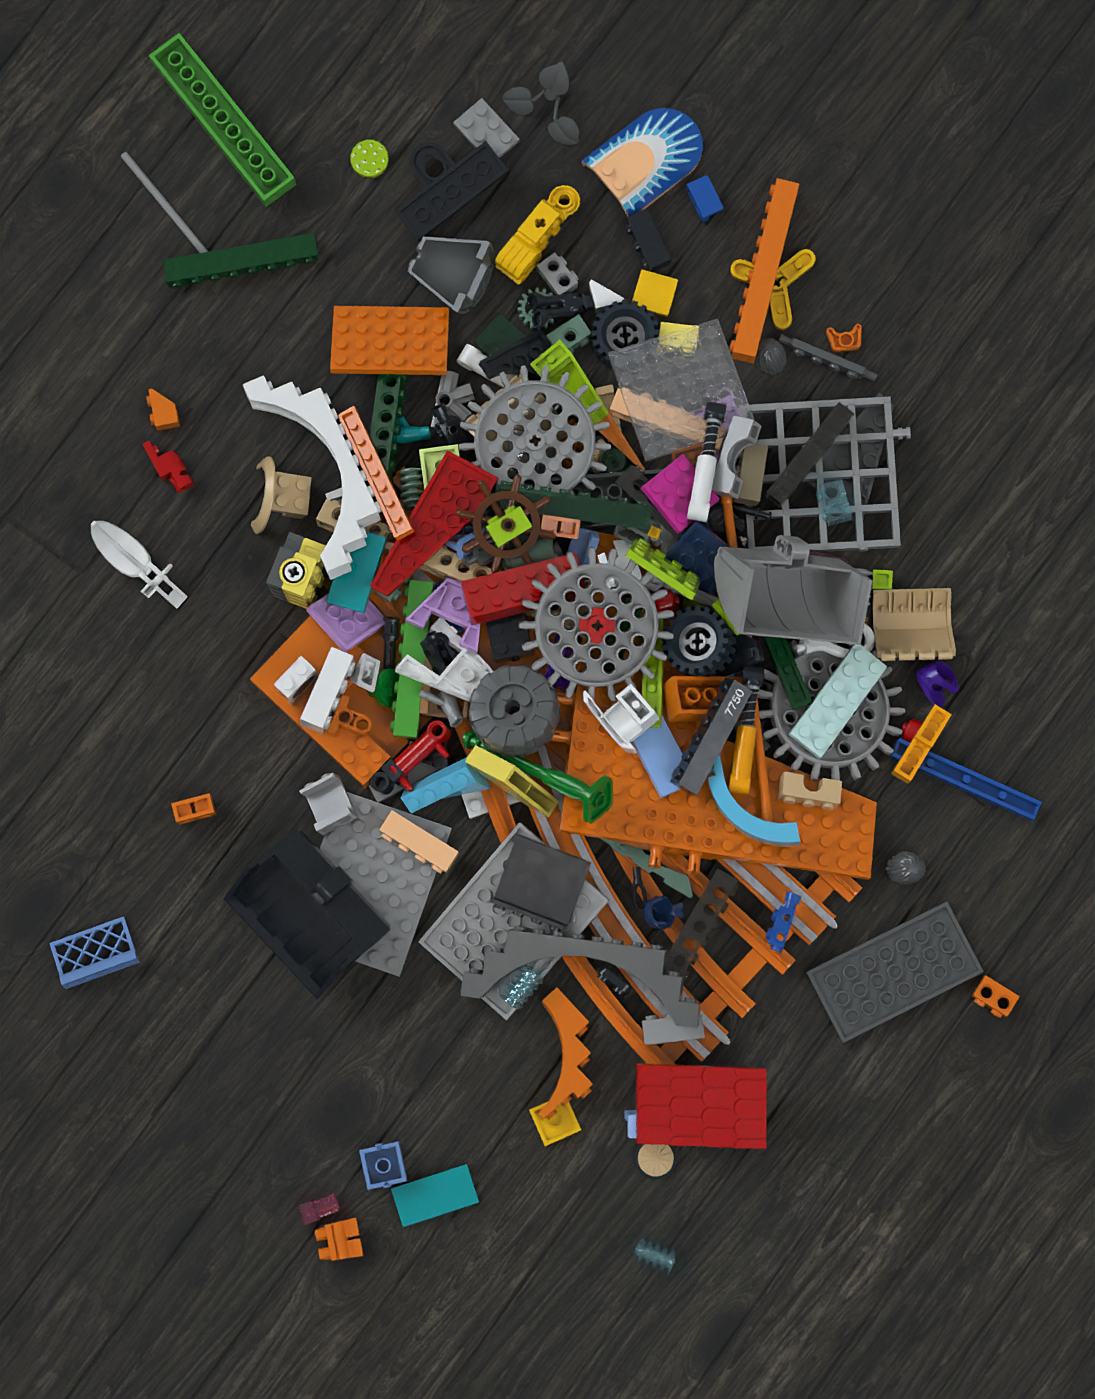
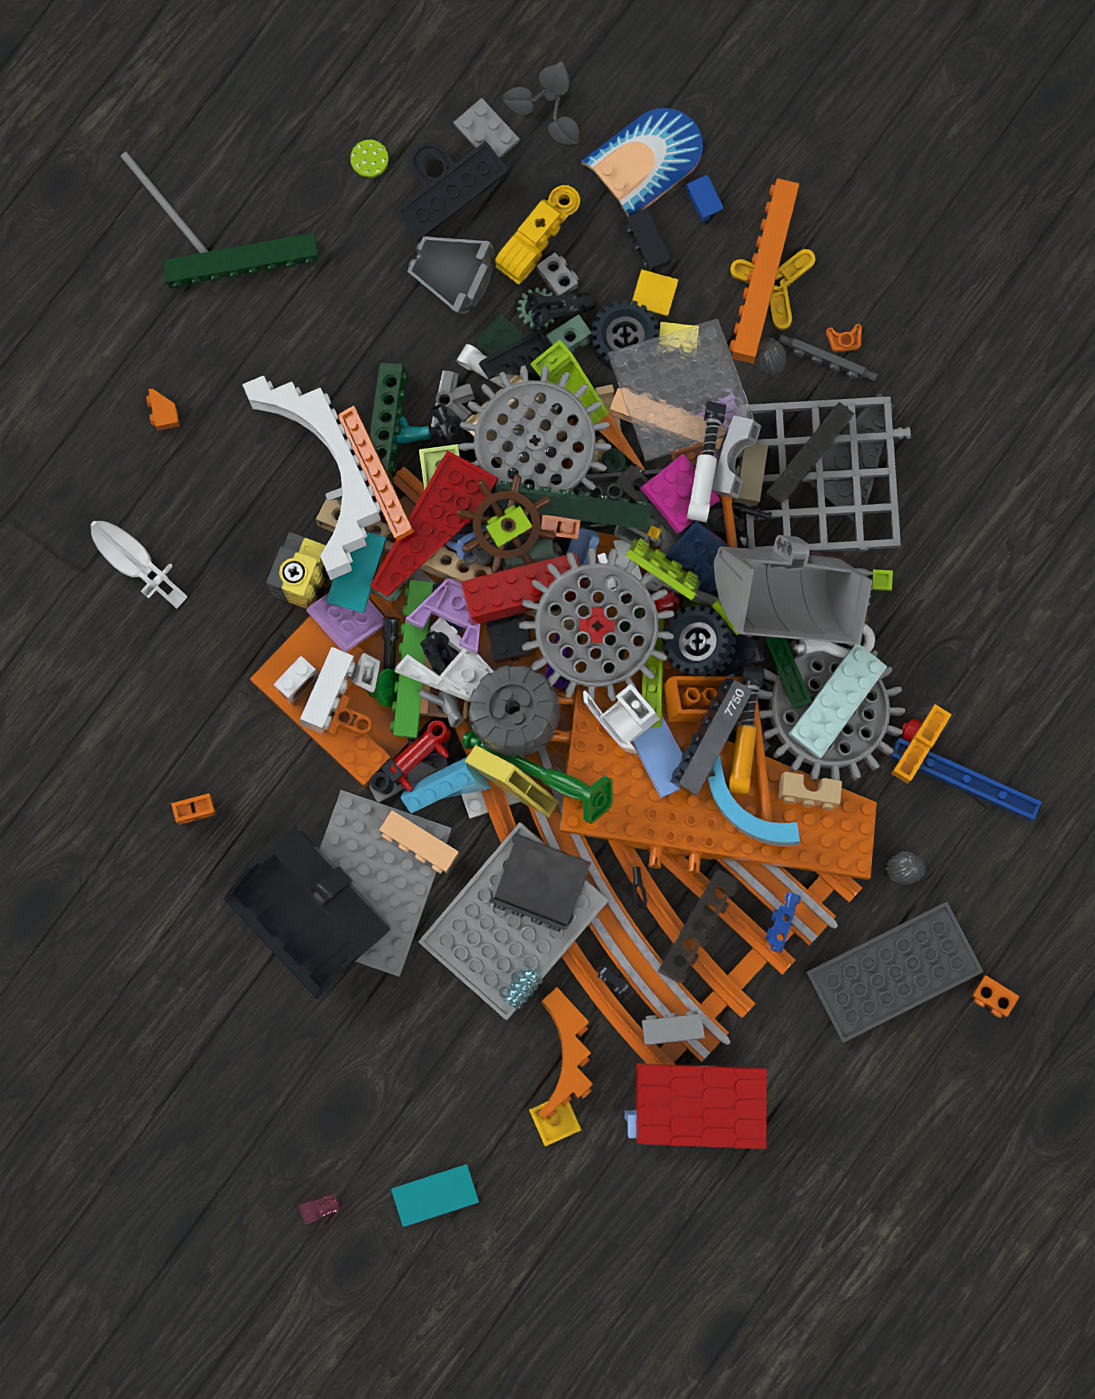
(100, 968): medium blue fence -> none
(169, 466): red plate -> none
(222, 120): bright green brick -> none
(282, 494): tan piece -> none
(329, 803): light grey panel -> none
(339, 1244): orange hips -> none
(383, 1165): medium blue brick -> none
(389, 340): orange plate -> none
(410, 489): sand green piece -> none
(602, 296): white slope -> none
(642, 962): dark grey arch -> none
(654, 1255): clear light blue piece -> none
(655, 1160): tan wheel -> none
(660, 912): dark blue hat -> none
(672, 878): sand green sword -> none
(839, 501): clear light blue brick -> none
(913, 624): tan hinge -> none
(932, 680): dark purple helmet -> none

